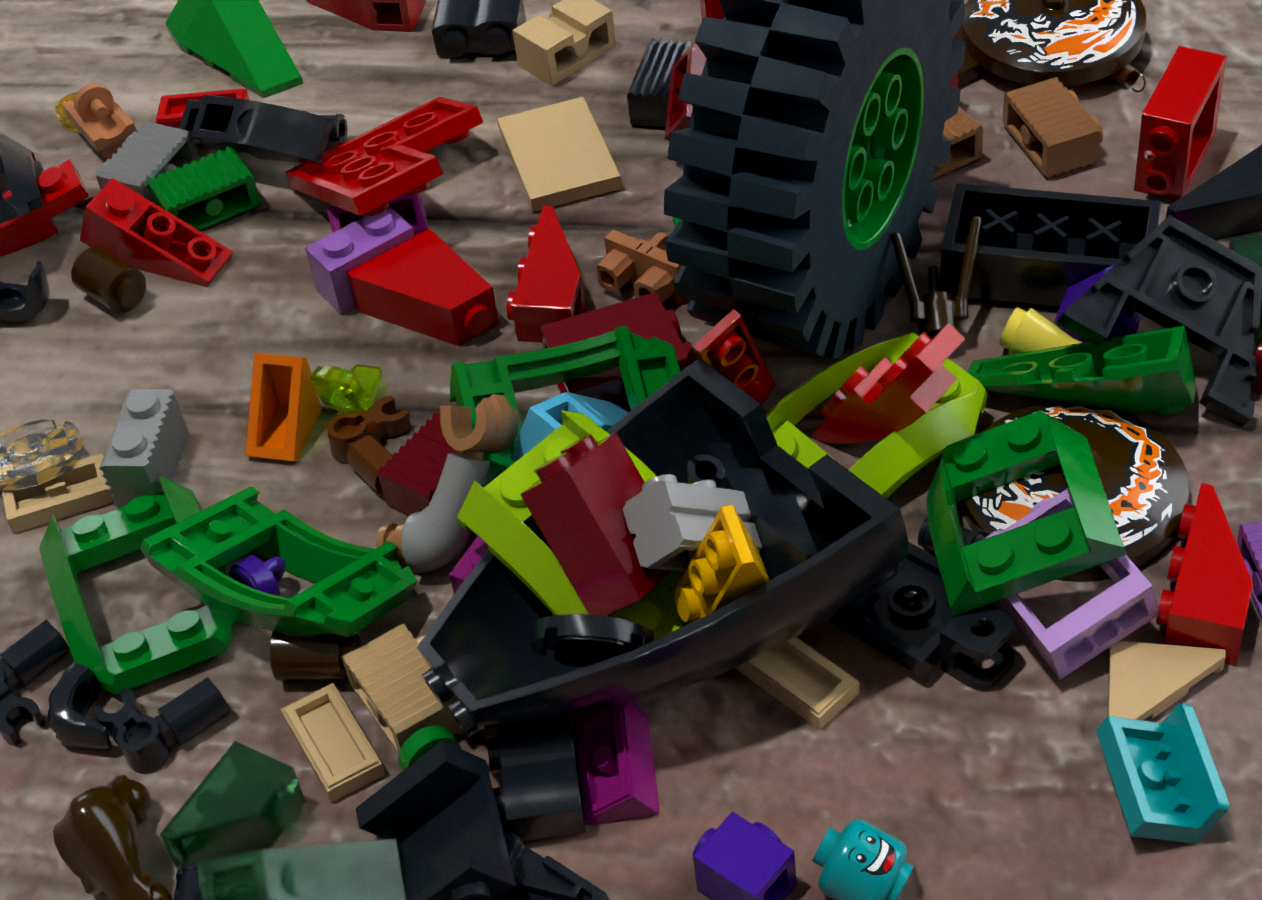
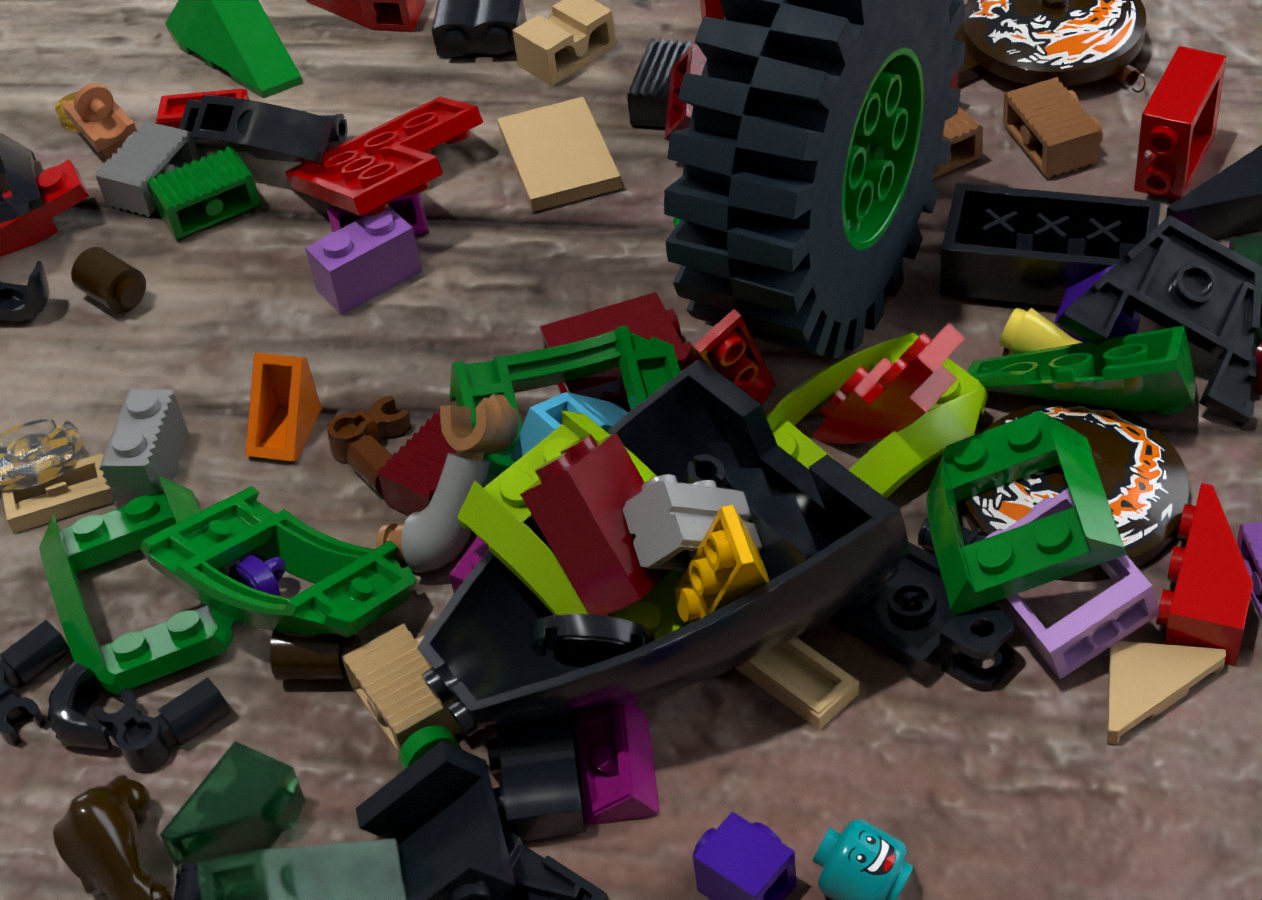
(150, 237): red slope -> none
(332, 742): tan tile -> none
(347, 389): clear neon green hair -> none
(425, 290): red slope -> none
(547, 281): red slope -> none
(639, 264): nougat hips -> none
(938, 306): dark brown plant -> none
(1164, 775): teal bracket -> none

